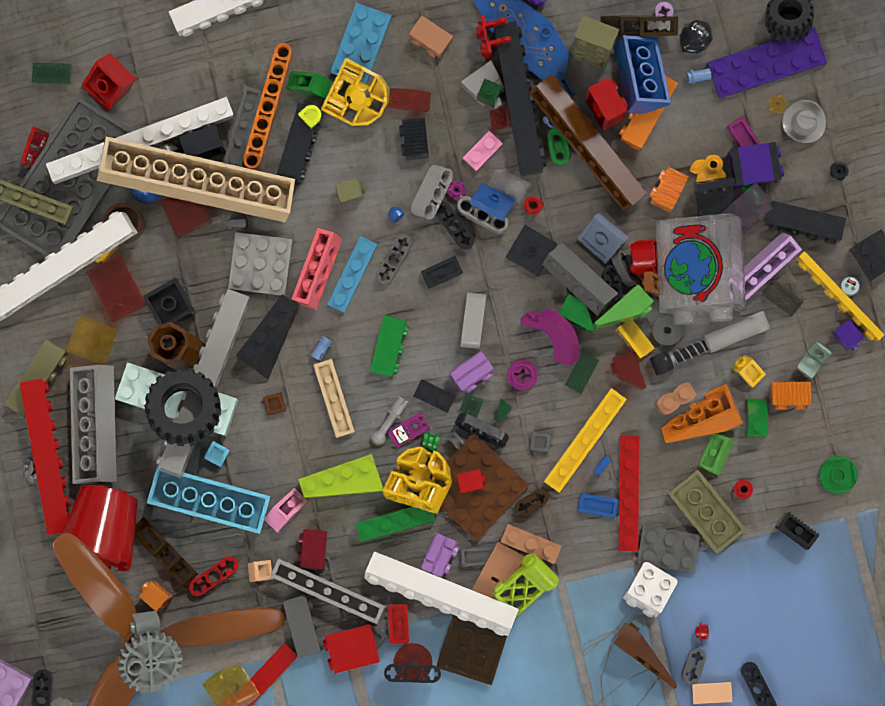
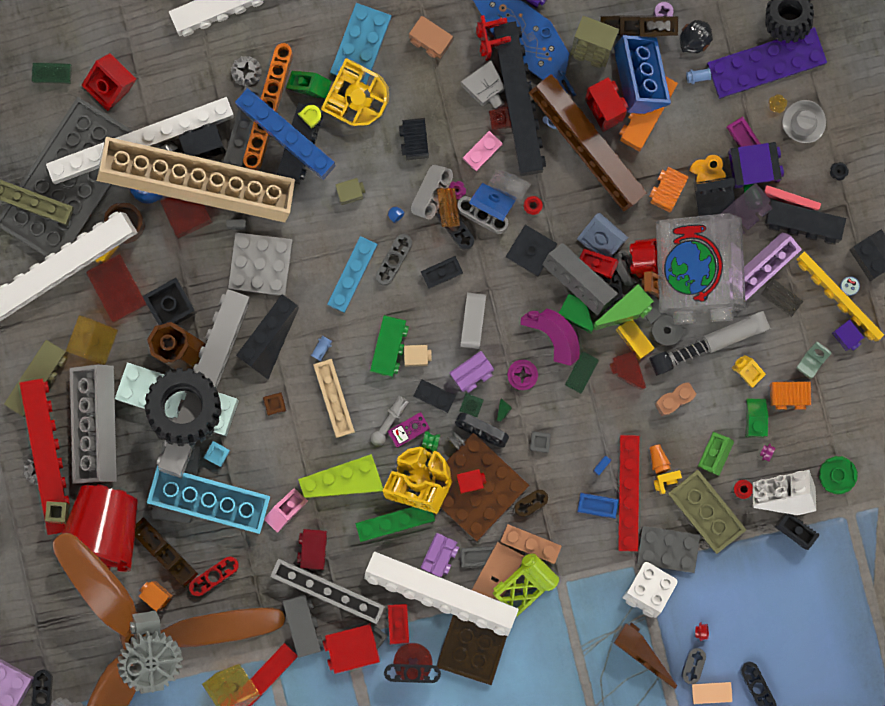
(34, 146): slope -> none
(57, 512): none -> olive brick
(250, 78): none -> light grey gear
(260, 571): light nougat slope -> none
(285, 134): none -> blue brick
(317, 268): coral brick -> none
(409, 99): clear red slope -> none
(416, 355): none -> tan brick
(448, 207): none -> clear orange tile
(489, 92): dark green brick -> none
(557, 147): green plate -> none
(585, 440): yellow plate -> none
(599, 263): none -> red plate
(660, 462): none -> orange cone
(669, 478): none -> yellow bracket
(710, 416): orange wedge -> none
(767, 452): none -> magenta plate
(786, 493): none -> white slope
(790, 198): none -> coral tile

